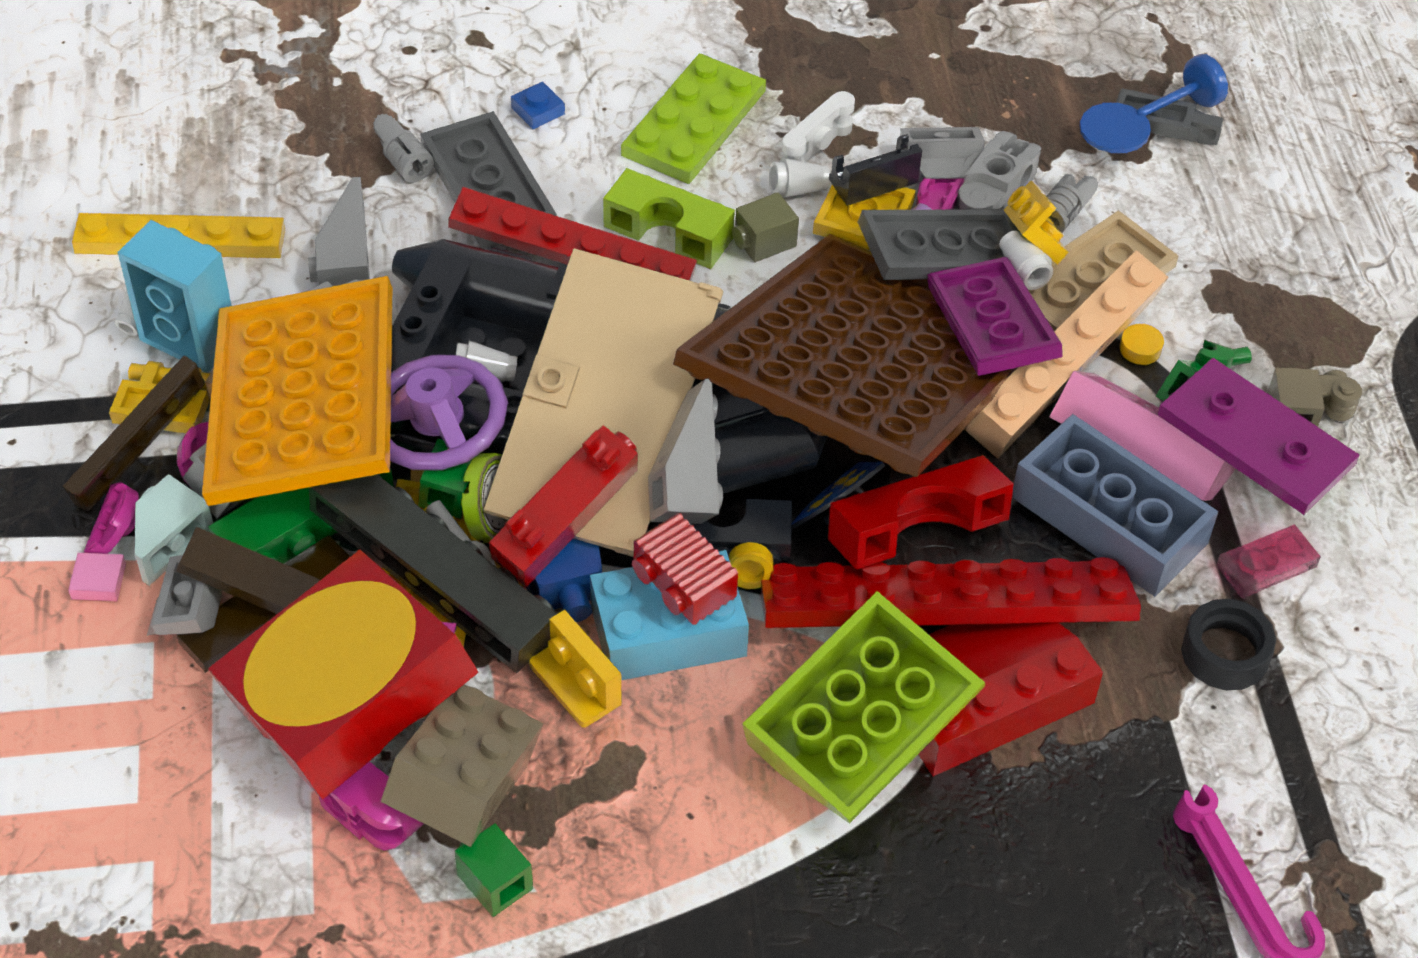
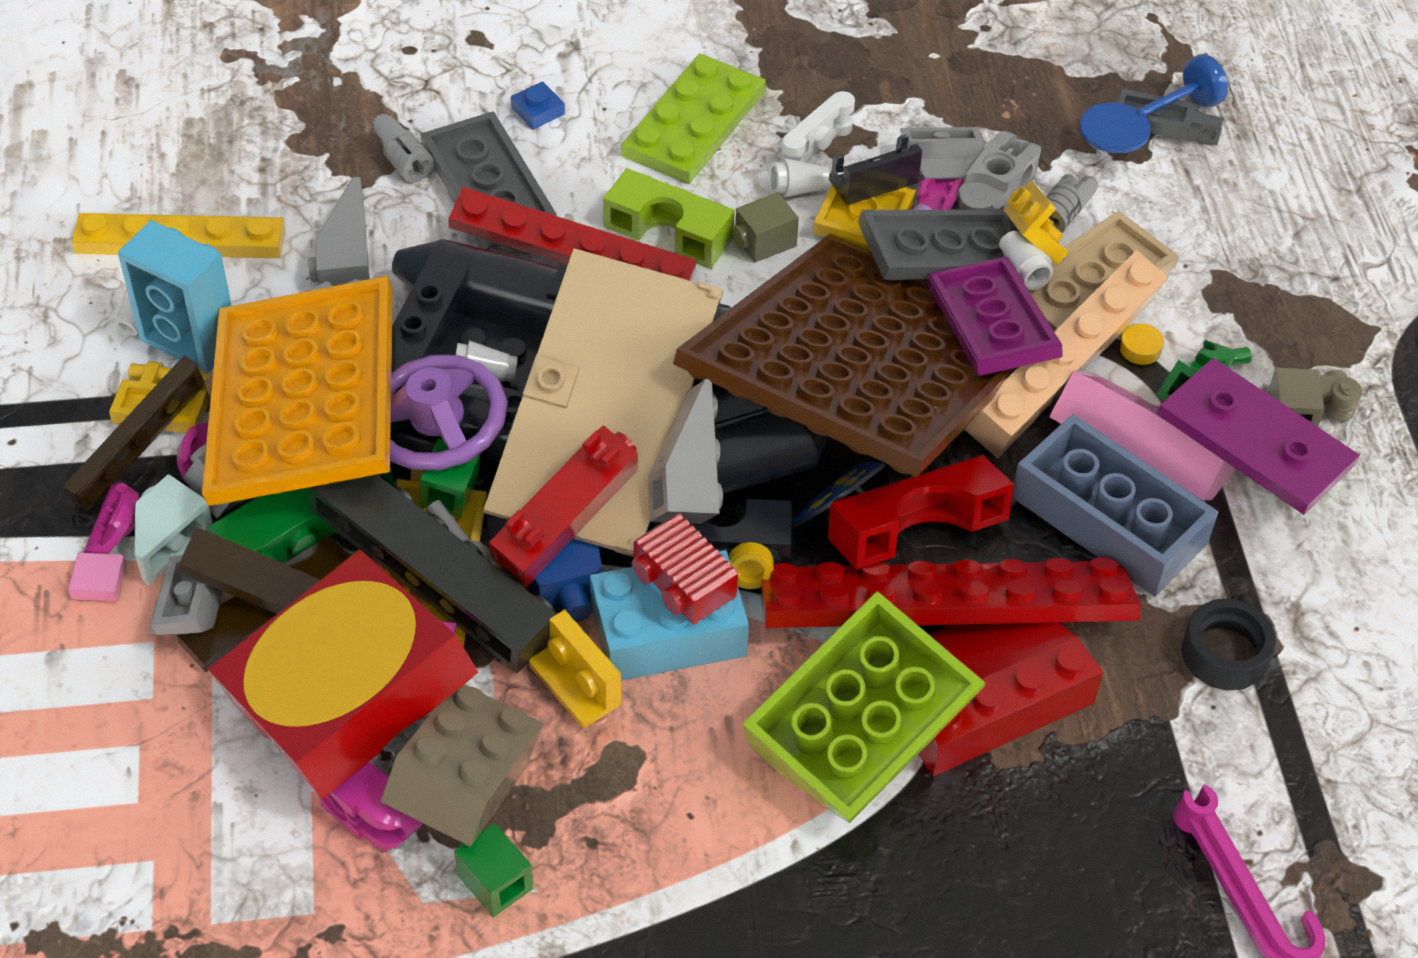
(481, 477): lime tile -> none
(1268, 561): clear pink plate -> none

